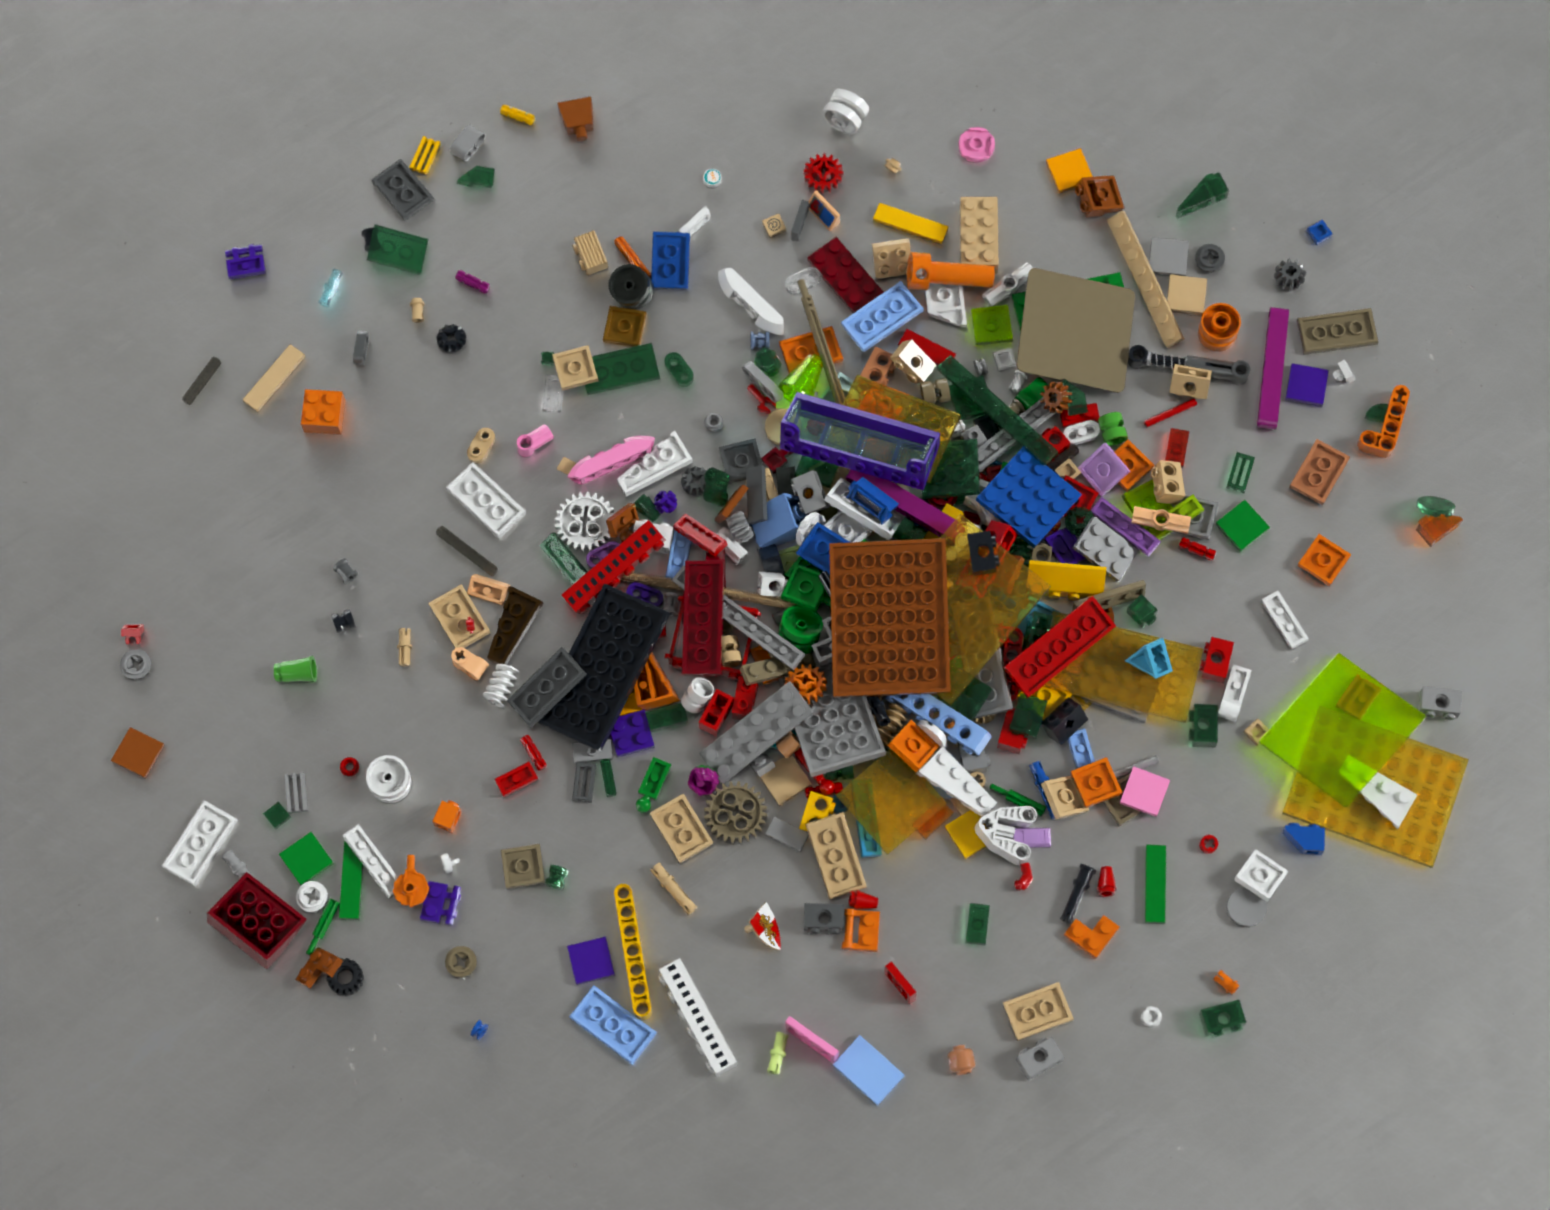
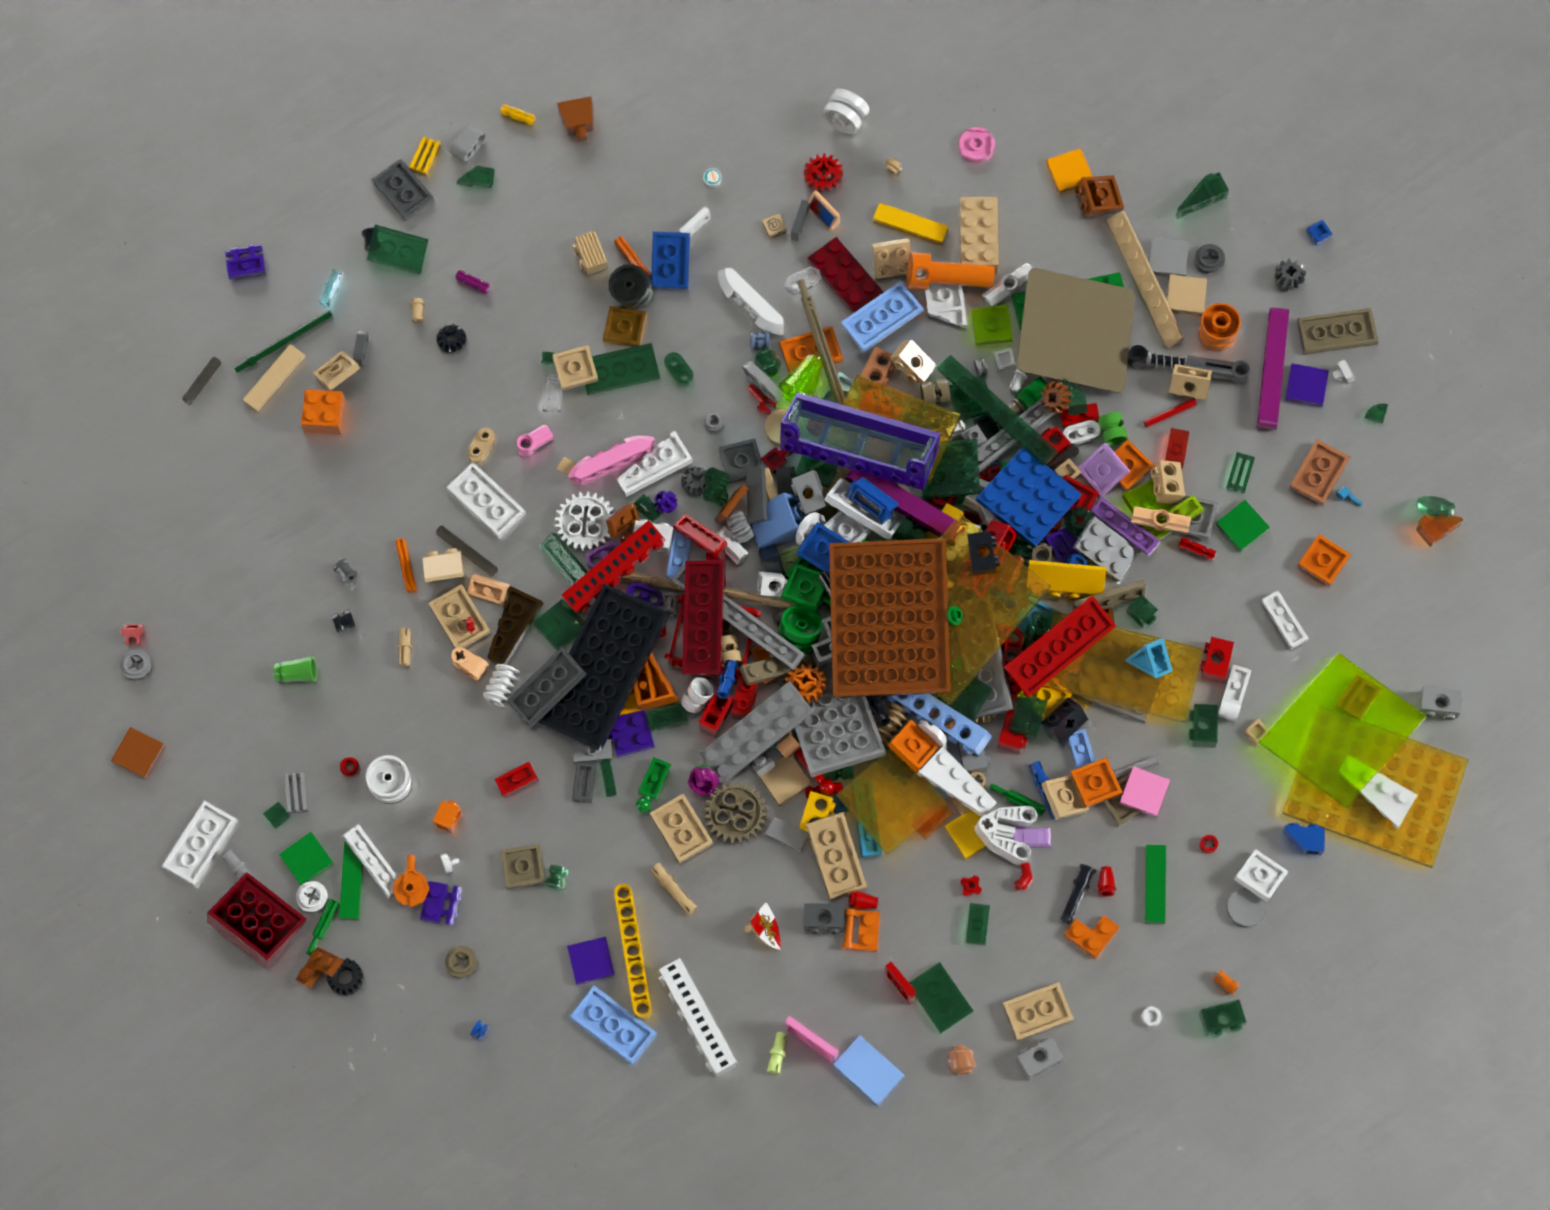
(252, 360): none -> dark green bar
(336, 370): none -> tan tile
(405, 565): none -> orange axle
(443, 565): none -> tan slope
(533, 752): red axle -> none
(559, 624): none -> clear green plate
(727, 679): none -> blue pin
(931, 349): red tile -> none
(940, 998): none -> clear green tile
(954, 615): none -> green plate
(971, 891): none -> red plate
(1077, 559): none -> blue tile
(1345, 492): none -> dark azure hand
(1390, 420): orange beam -> none

